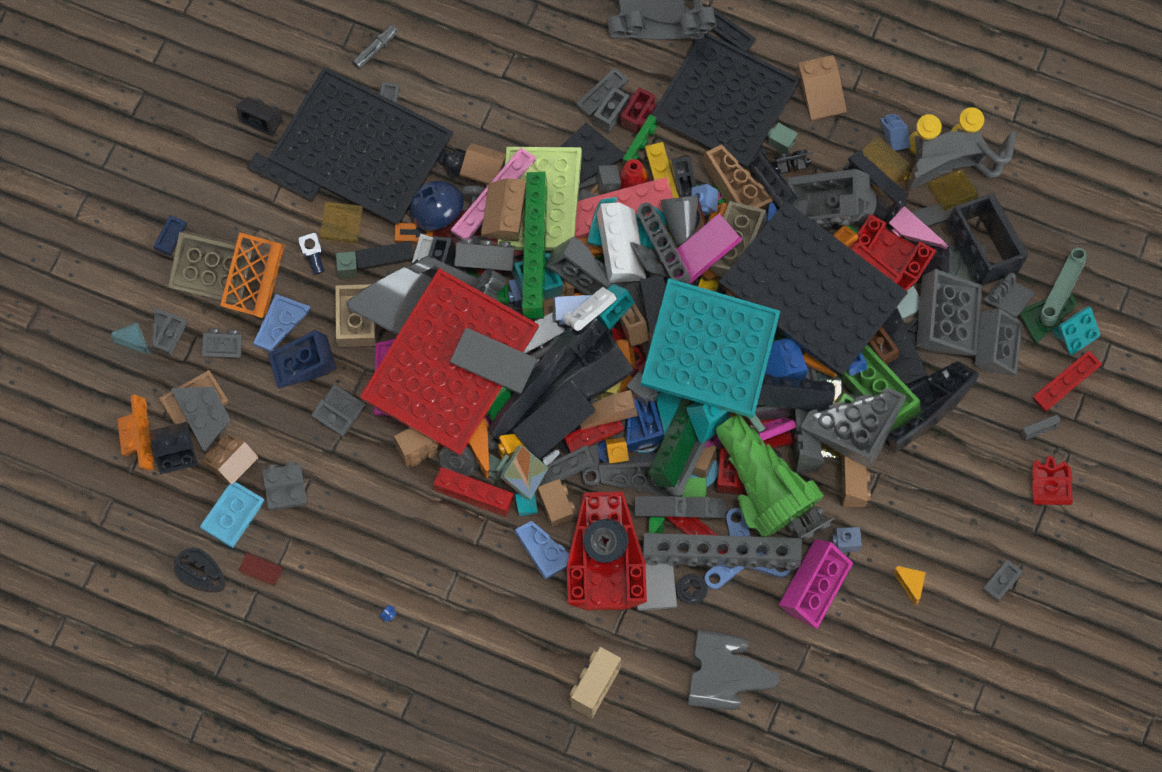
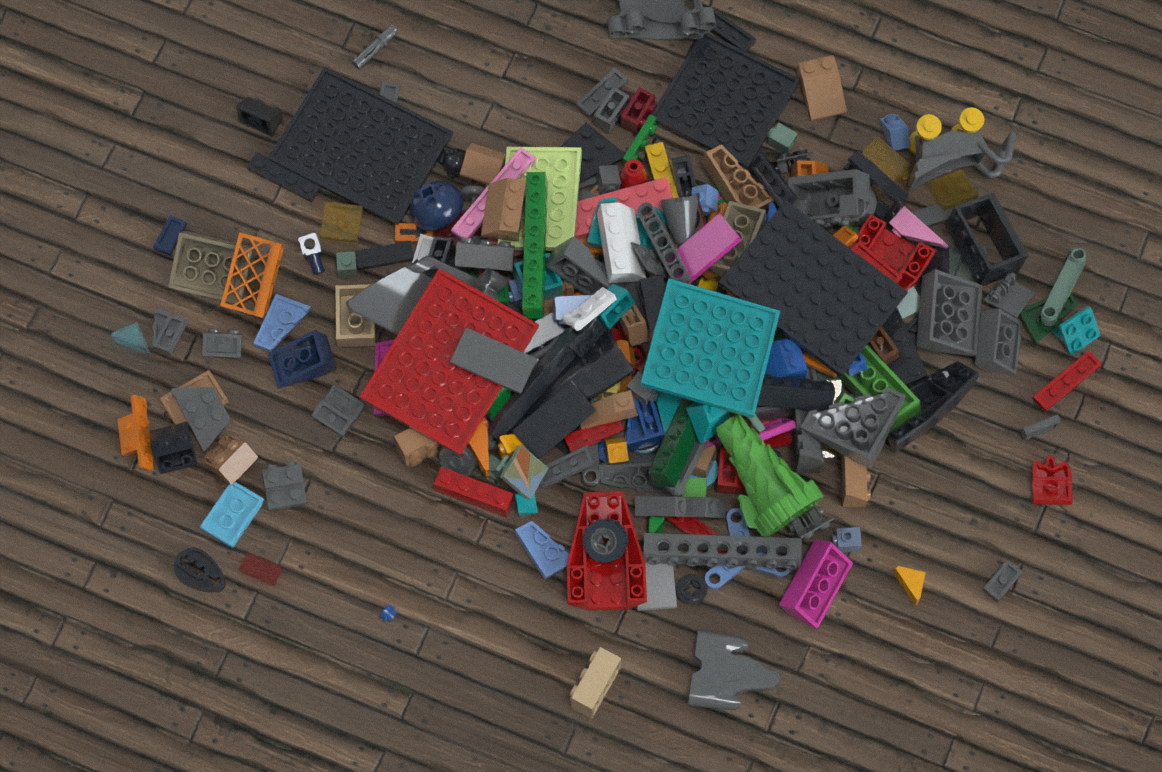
(550, 456): tile -> none
(555, 502): medium nougat brick -> none
(803, 168): none -> orange slope

